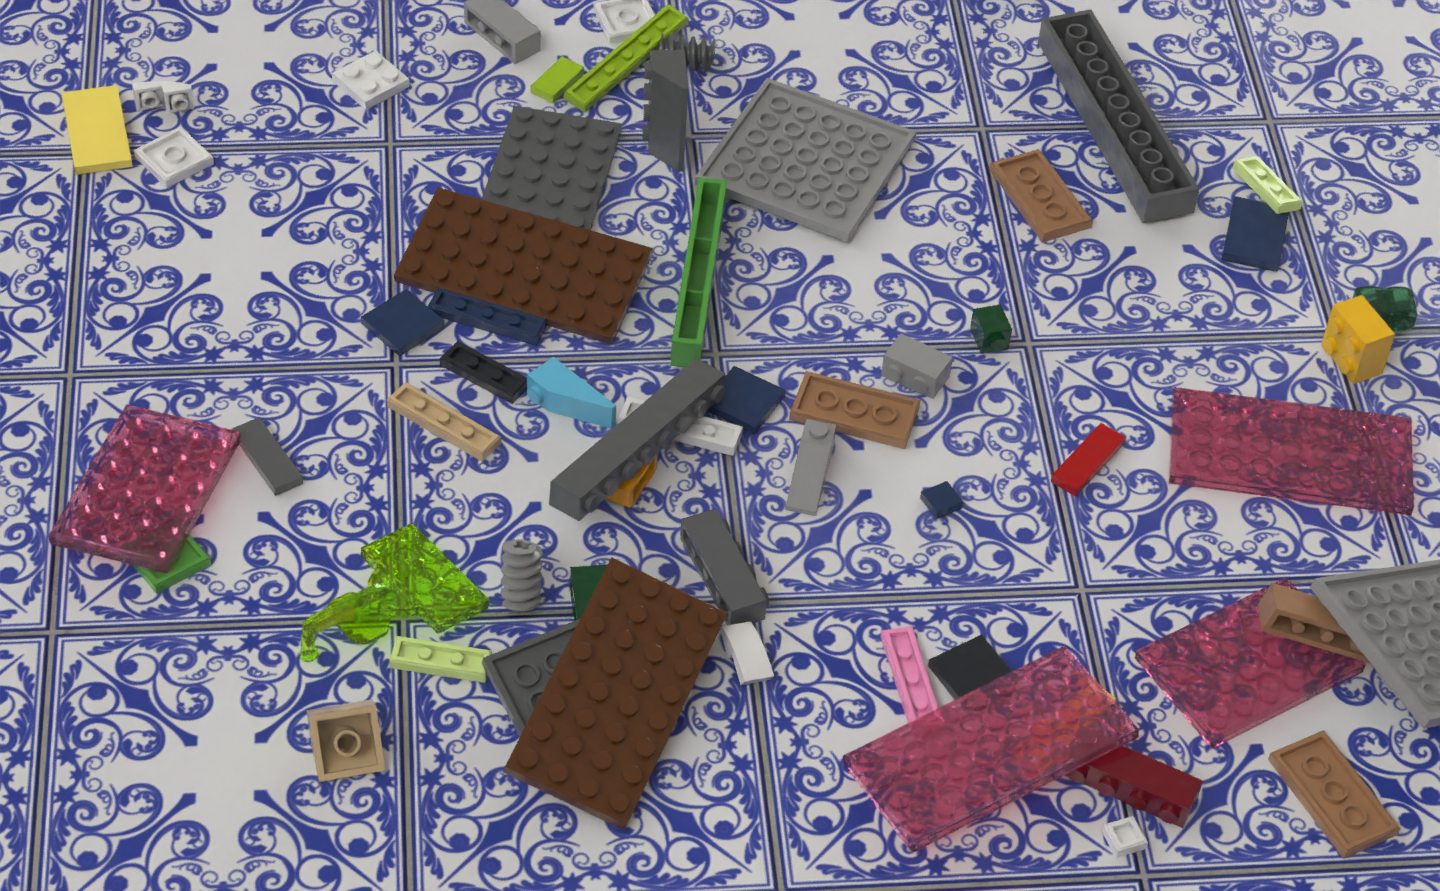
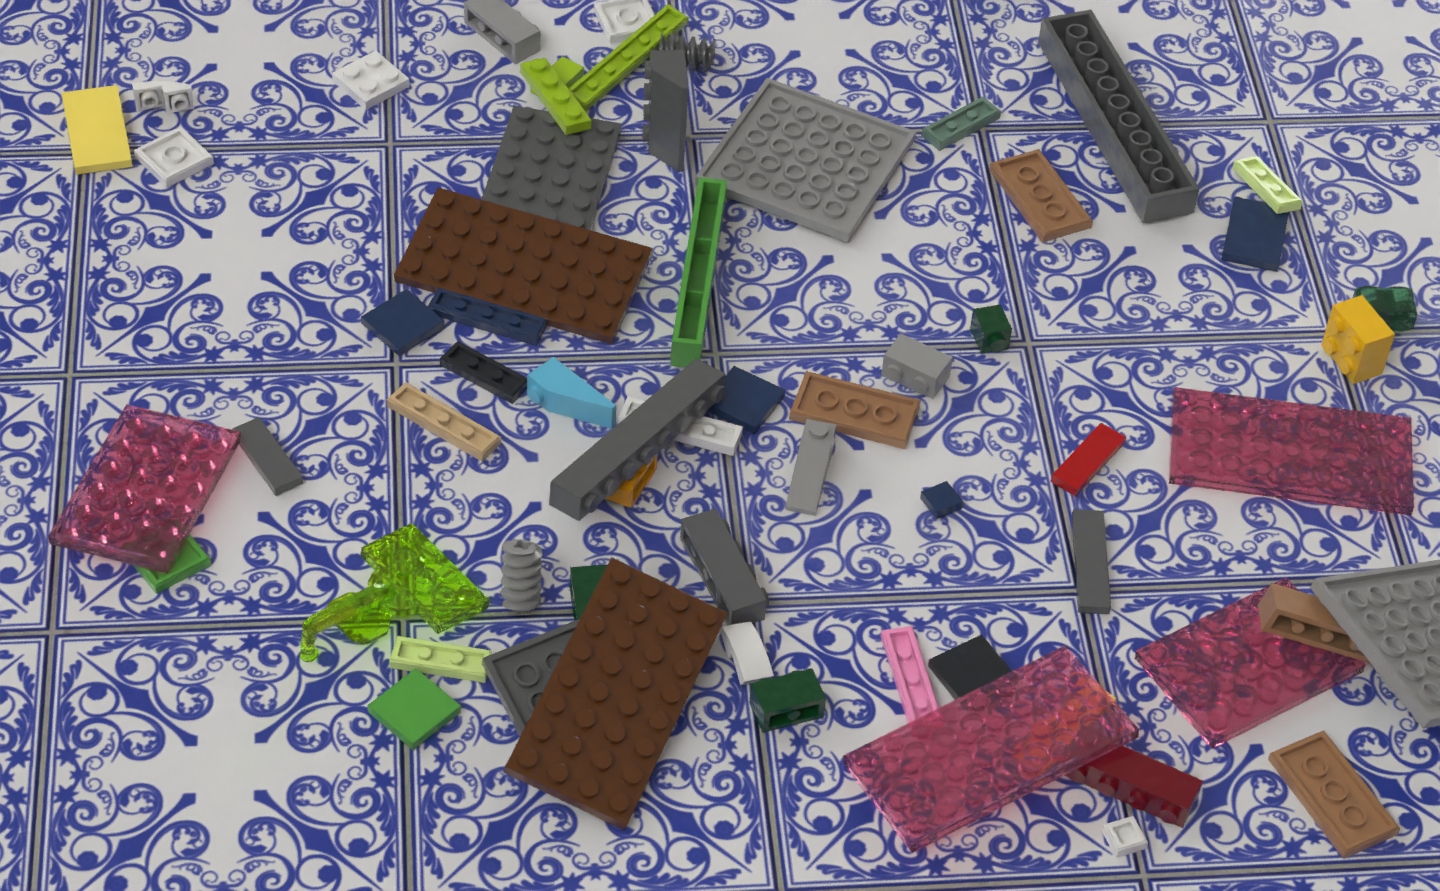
(346, 740): tan slope -> none
(414, 709): none -> bright green tile
(555, 96): none -> lime plate
(787, 700): none -> dark green brick
(961, 123): none -> sand green tile
(1091, 562): none -> dark grey tile

